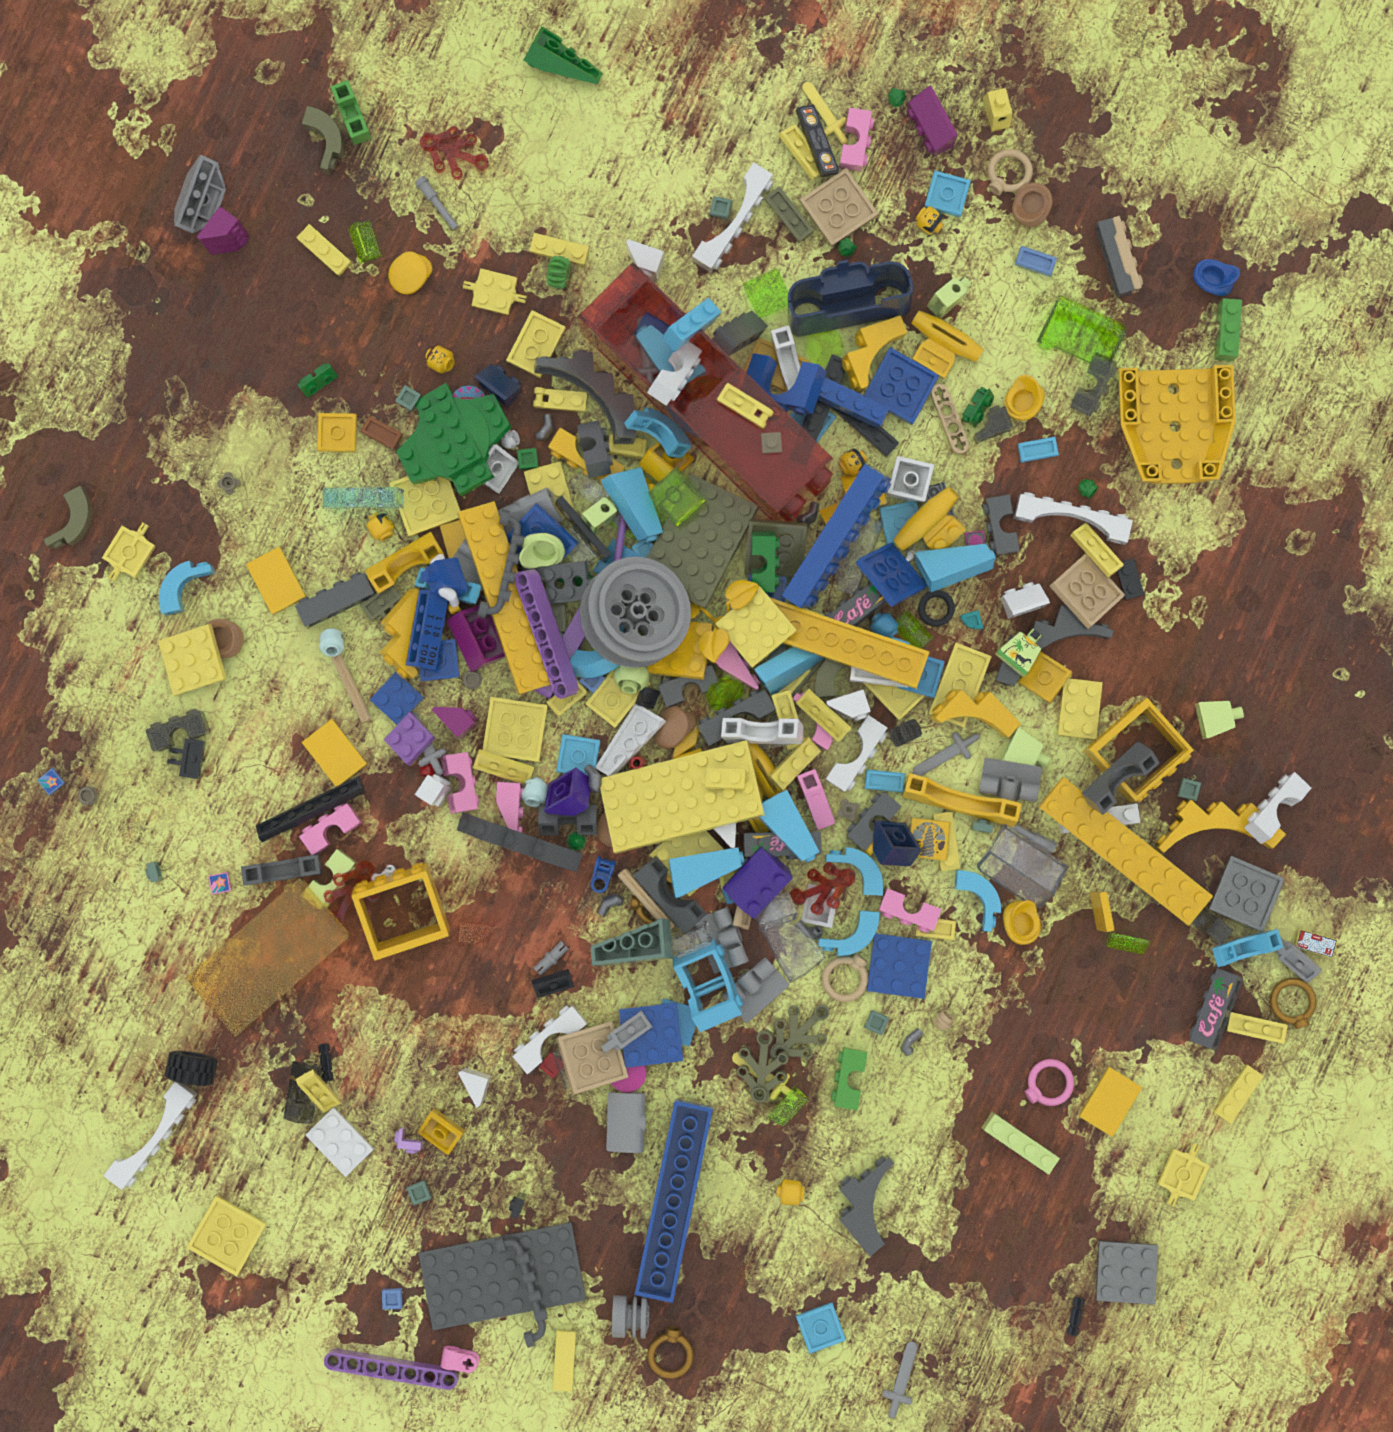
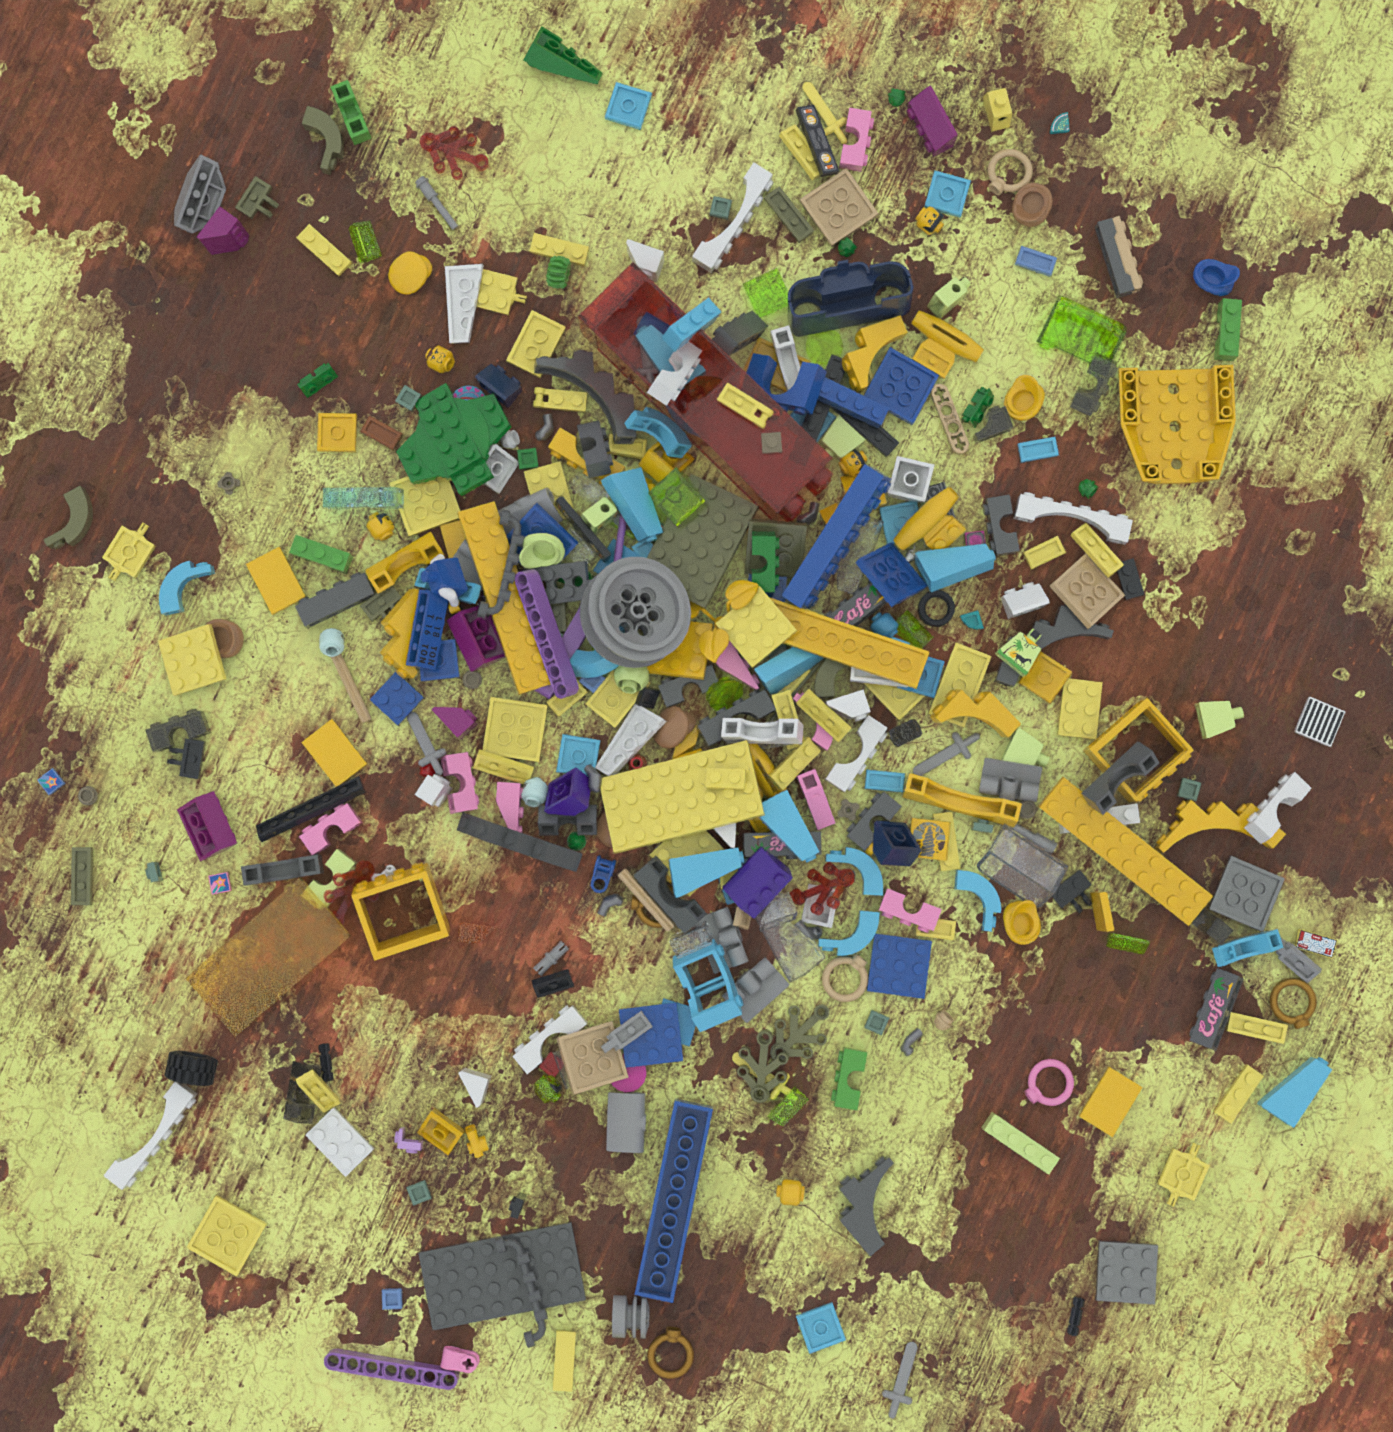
(81, 875): none -> olive plate
(207, 826): none -> magenta slope
(254, 197): none -> olive hinge
(321, 554): none -> bright green arch
(409, 738): medium lavender plate -> none
(462, 297): none -> white wing
(477, 1144): none -> yellow plate
(548, 1089): none -> clear neon green head
(628, 106): none -> medium azure tile
(643, 944): sand green wedge -> none
(841, 439): none -> yellowish green torso
(1028, 809): none -> dark tan plate
(1044, 552): none -> light yellow tile
(1060, 124): none -> teal tile
(1071, 889): none -> black hinge
(1296, 1091): none -> medium azure slope
(1319, 721): none -> tile

